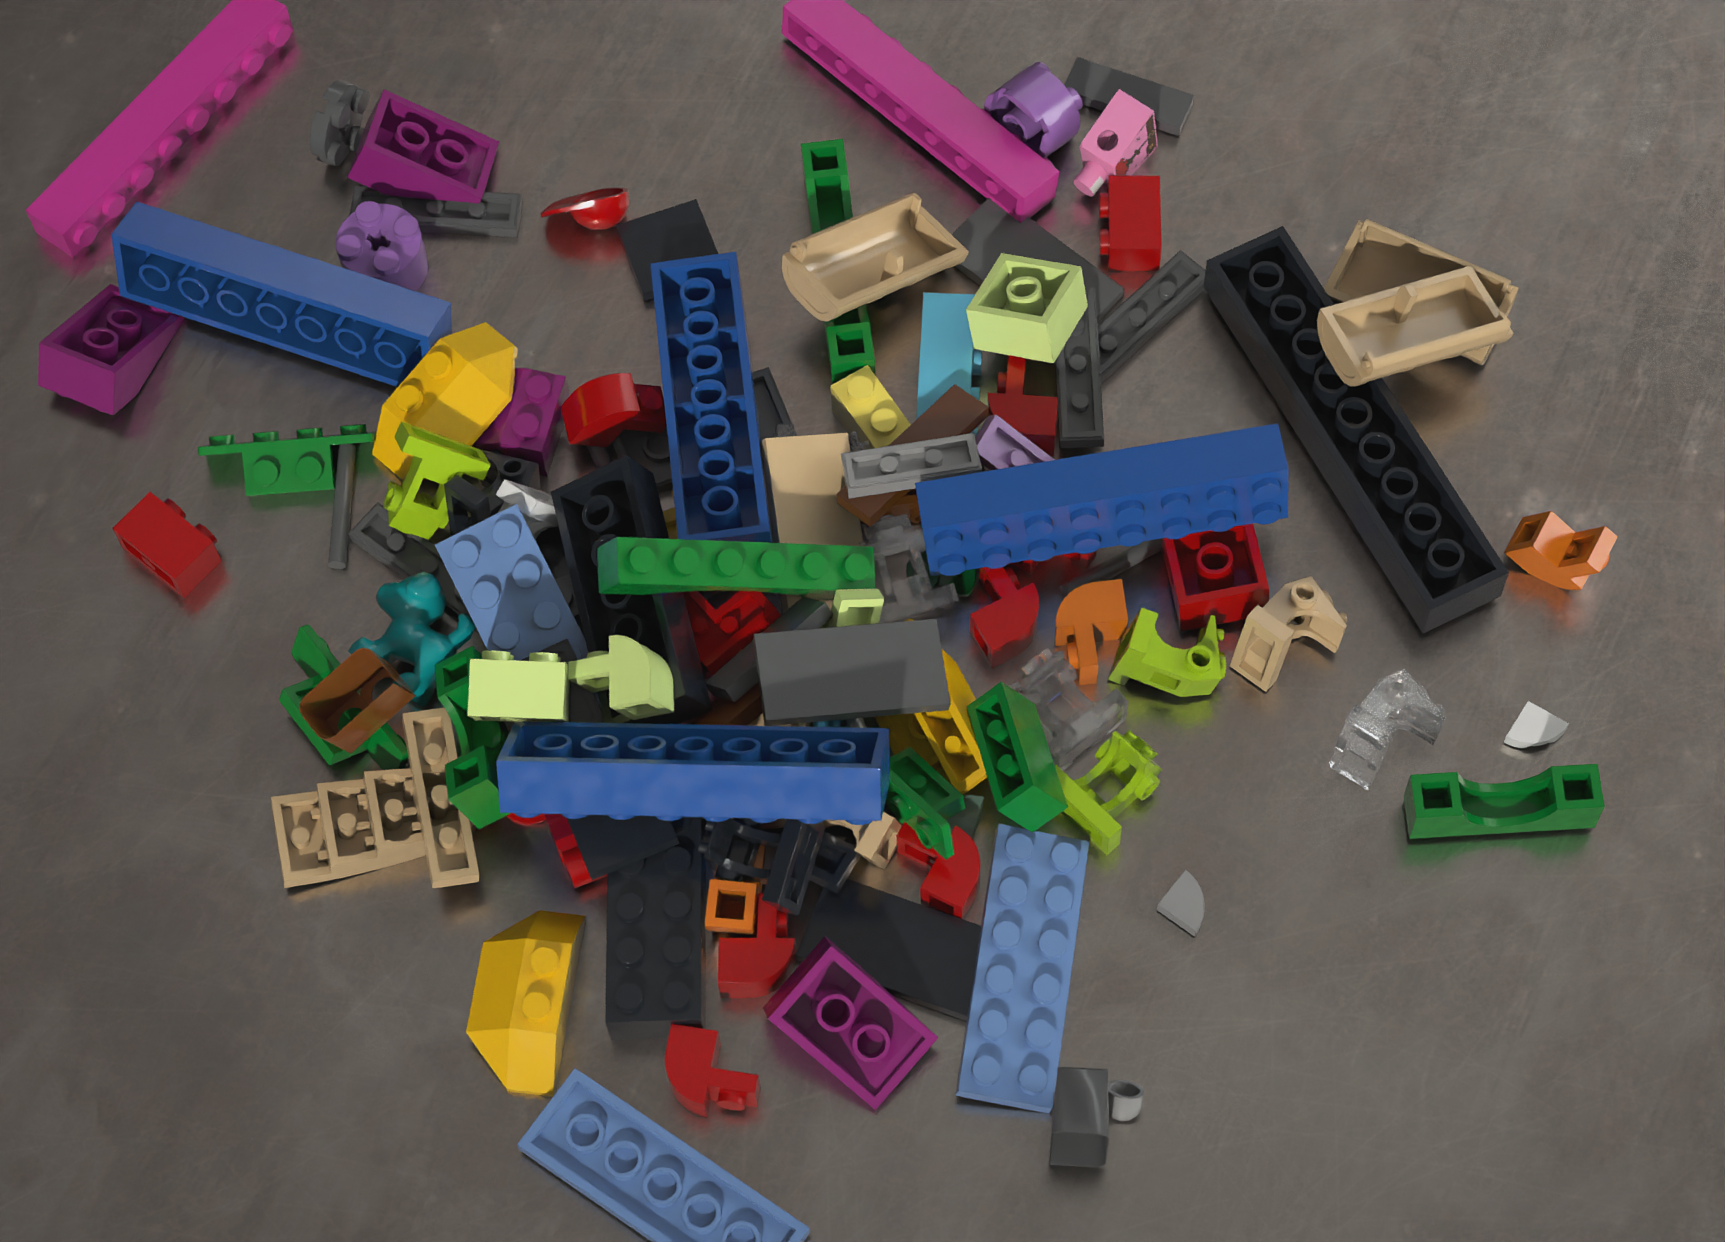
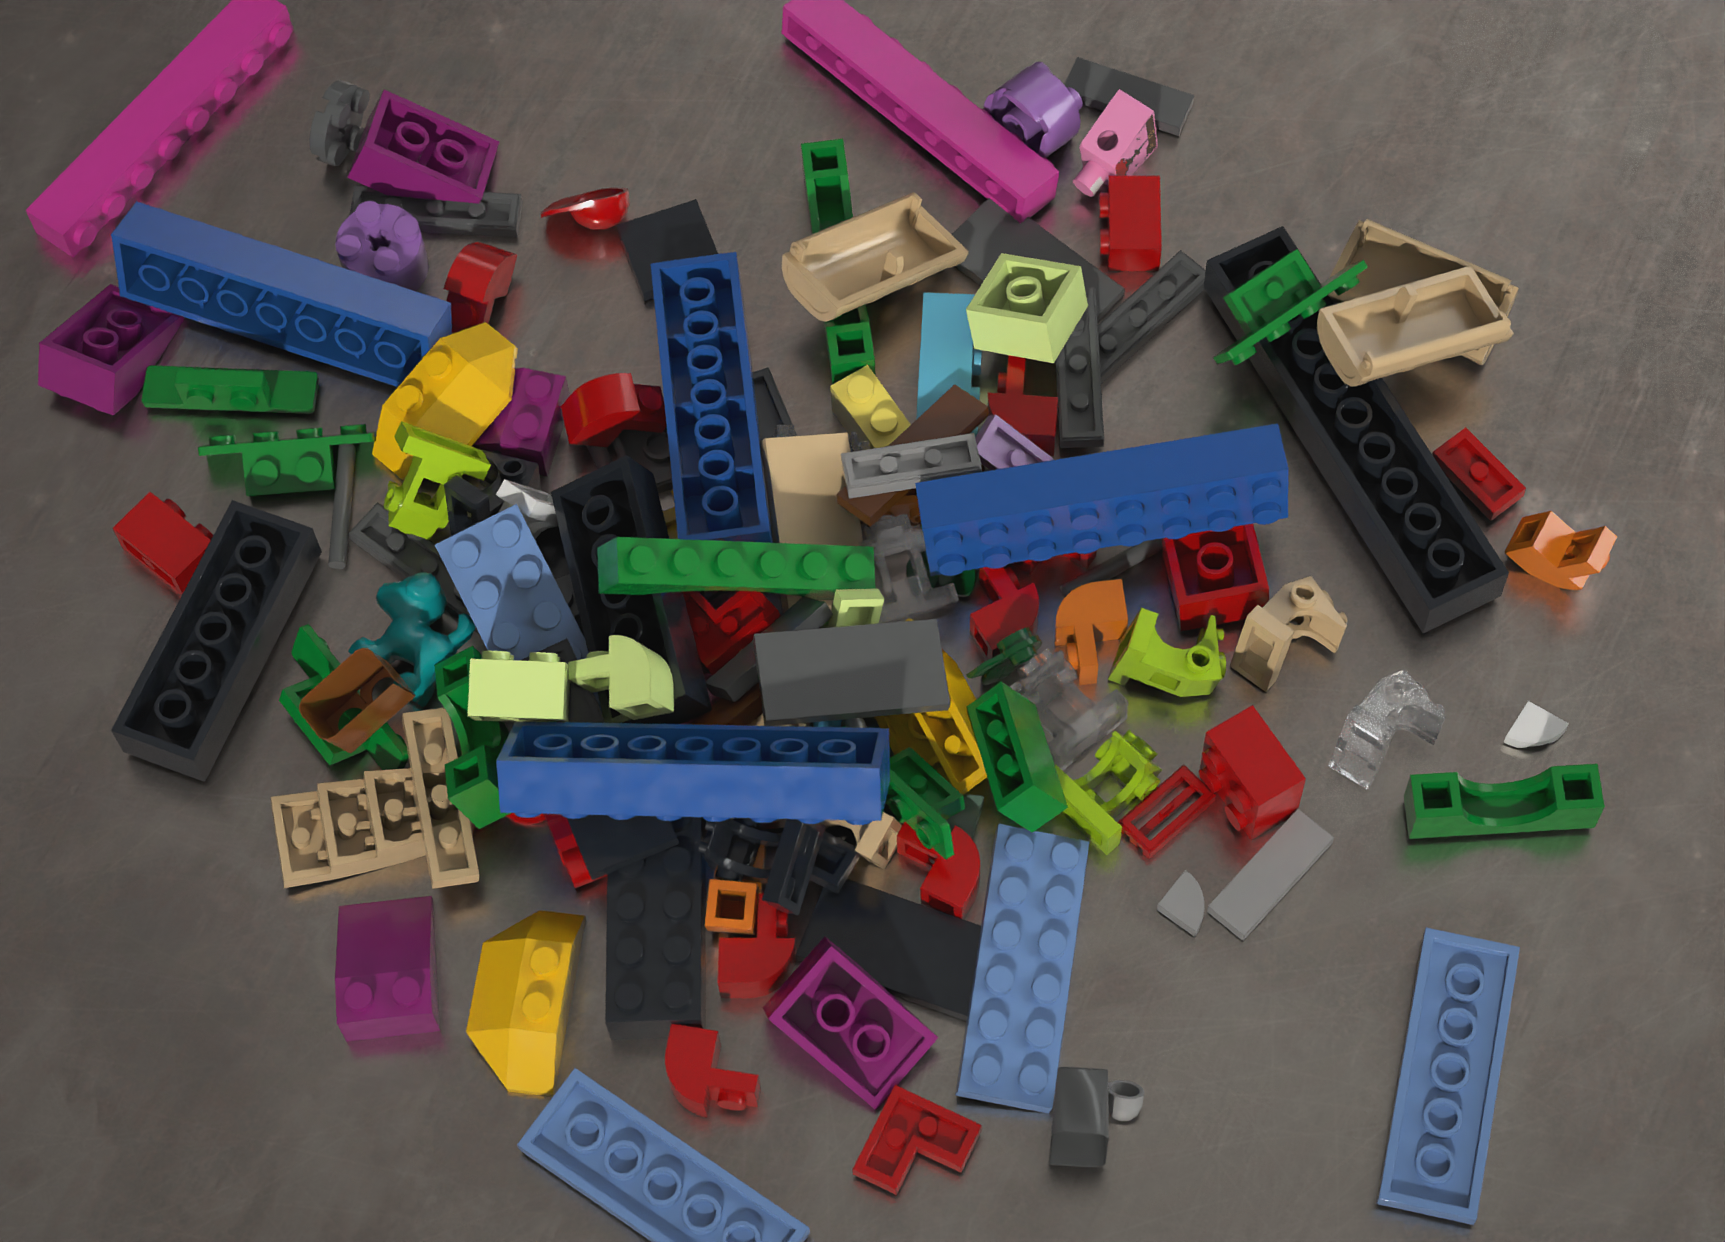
(217, 641): none -> black brick
(230, 389): none -> green bracket
(386, 969): none -> magenta slope
(475, 281): none -> red brick
(912, 1127): none -> red plate
(1014, 651): none -> dark green plate
(1139, 838): none -> red tile
(1251, 773): none -> red brick
(1270, 874): none -> light grey tile
(1277, 296): none -> green bracket
(1449, 1076): none -> medium blue plate
(1478, 474): none -> red plate

